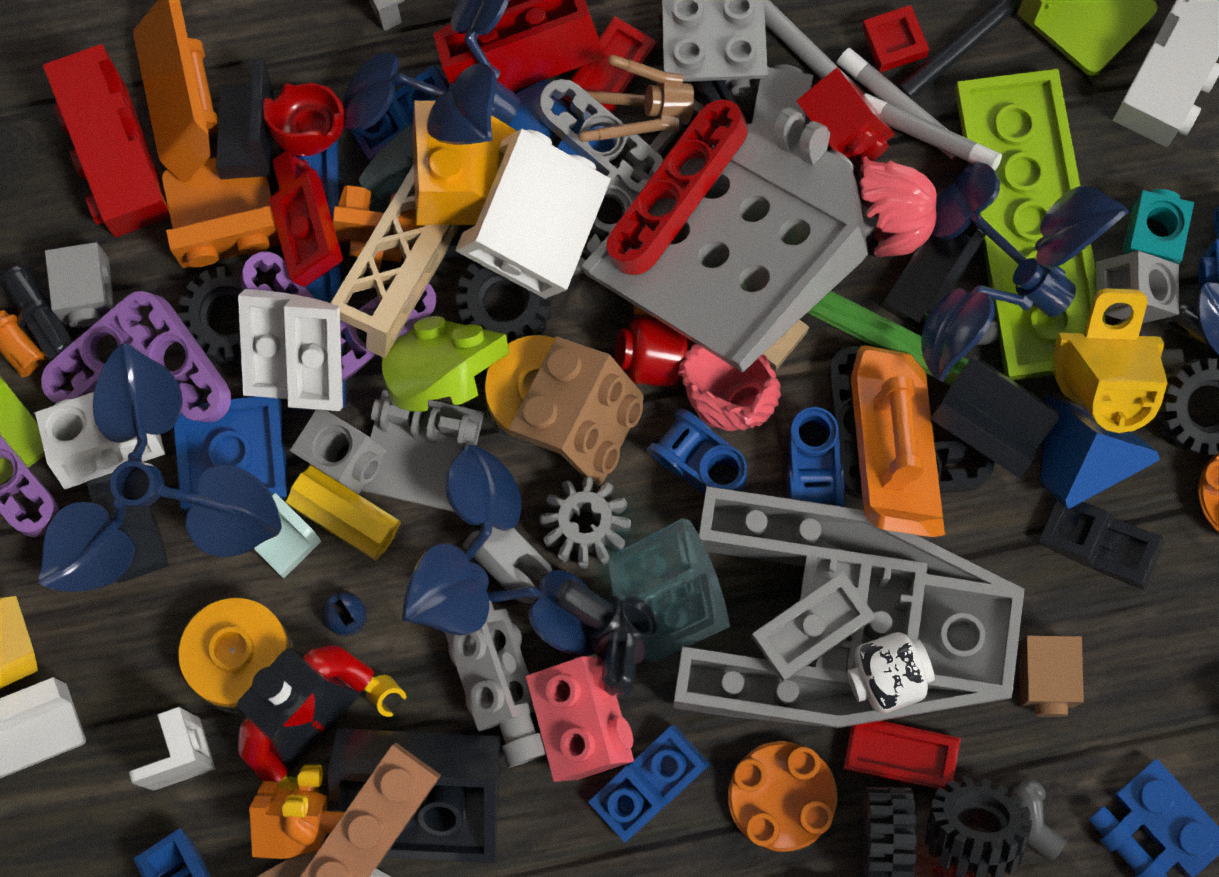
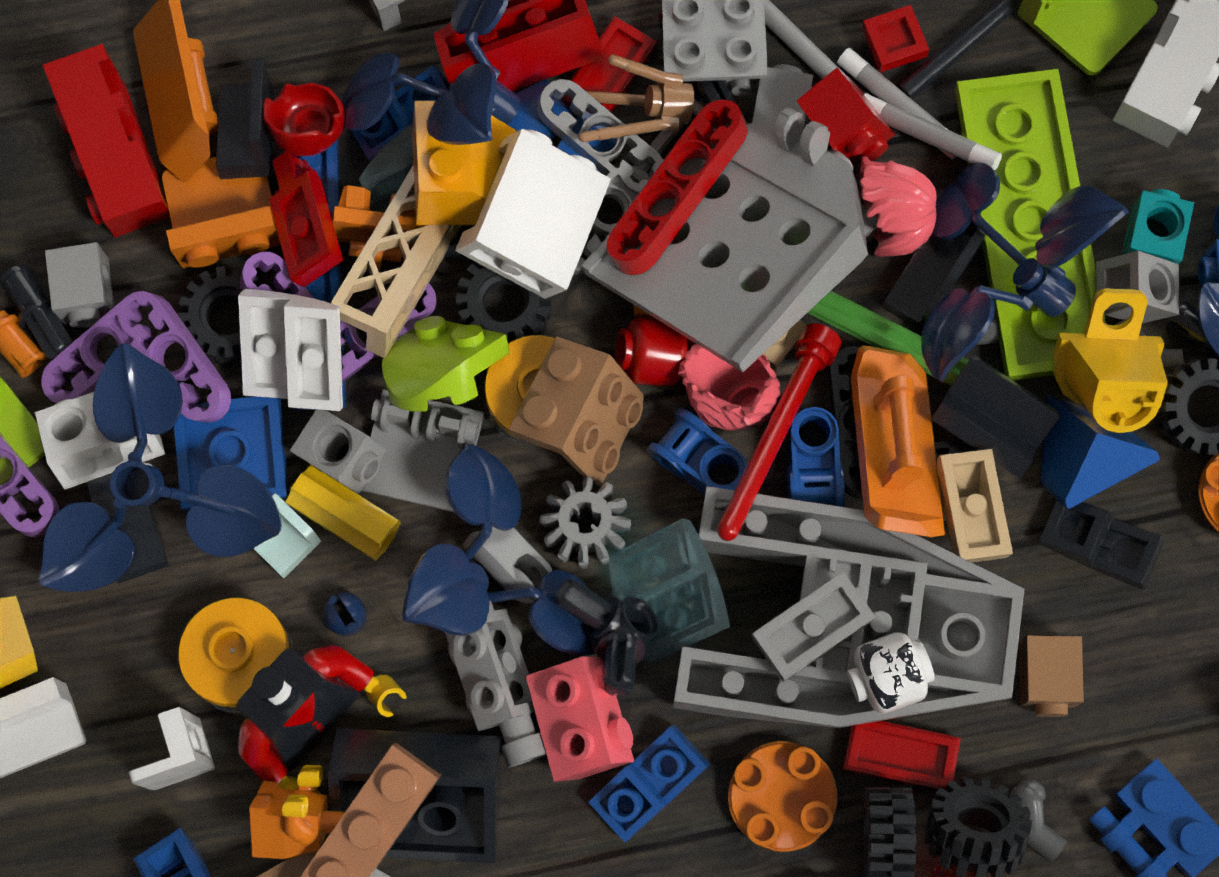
(815, 350): none -> red piece
(973, 506): none -> tan slope

